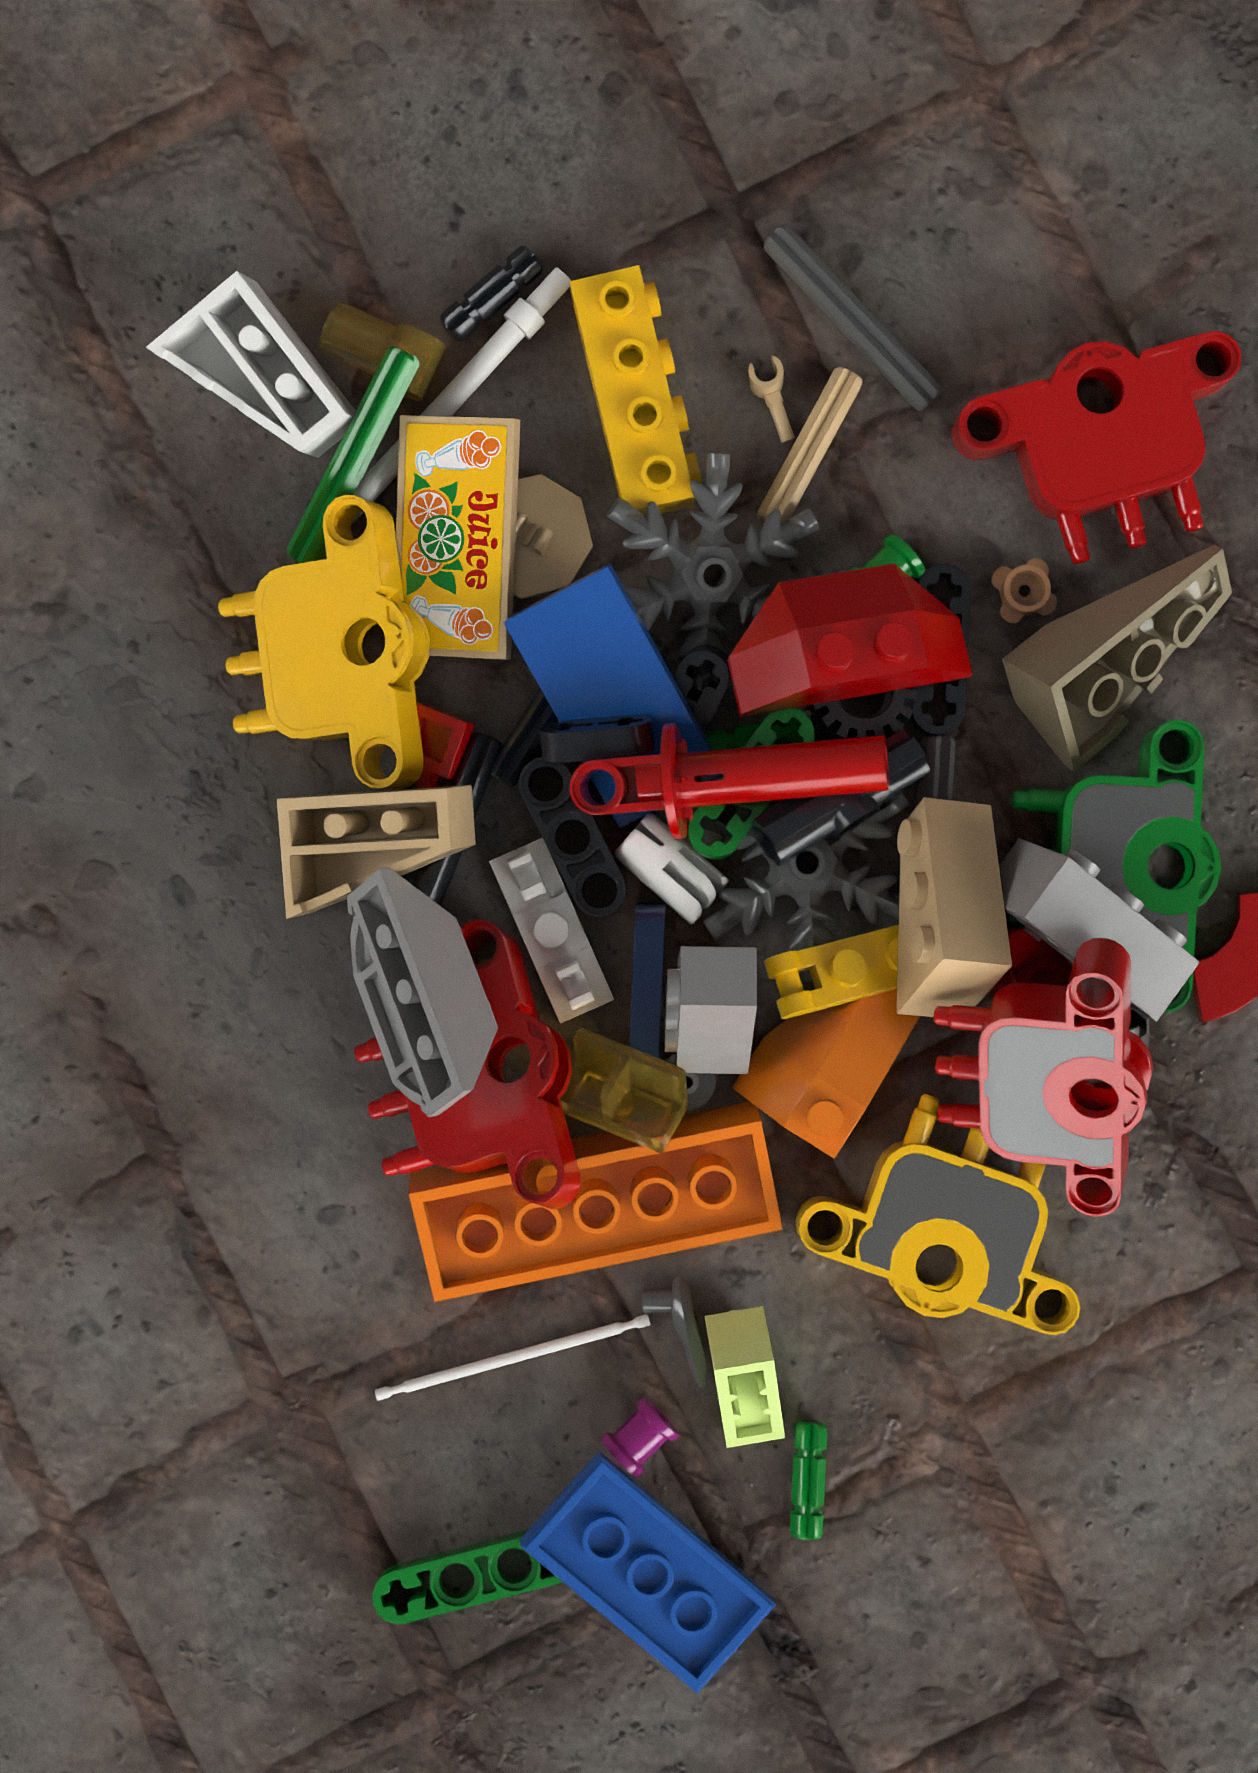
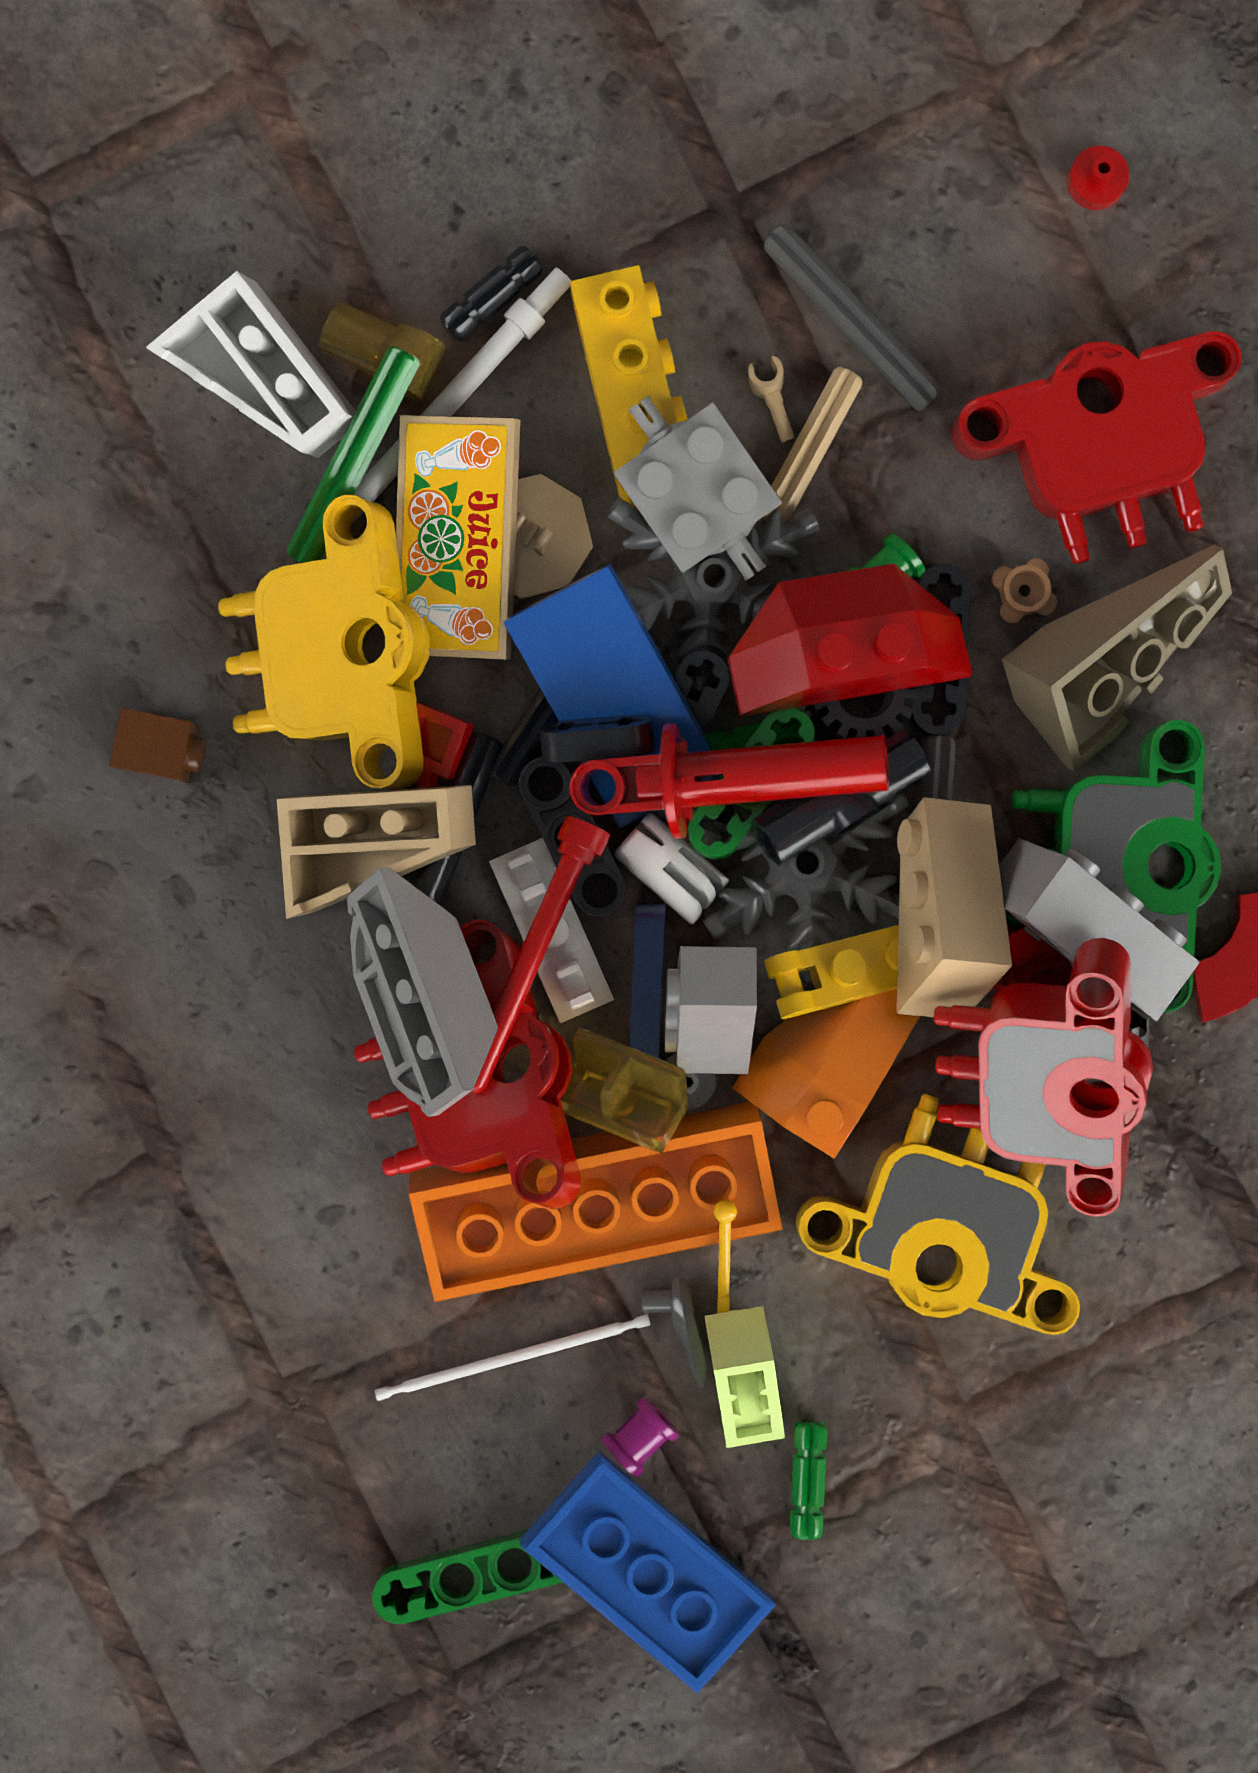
(157, 746): none -> reddish brown brick
(578, 848): none -> red piece
(697, 487): none -> light grey plate
(724, 1212): none -> yellow hinge
(1098, 177): none -> red tile

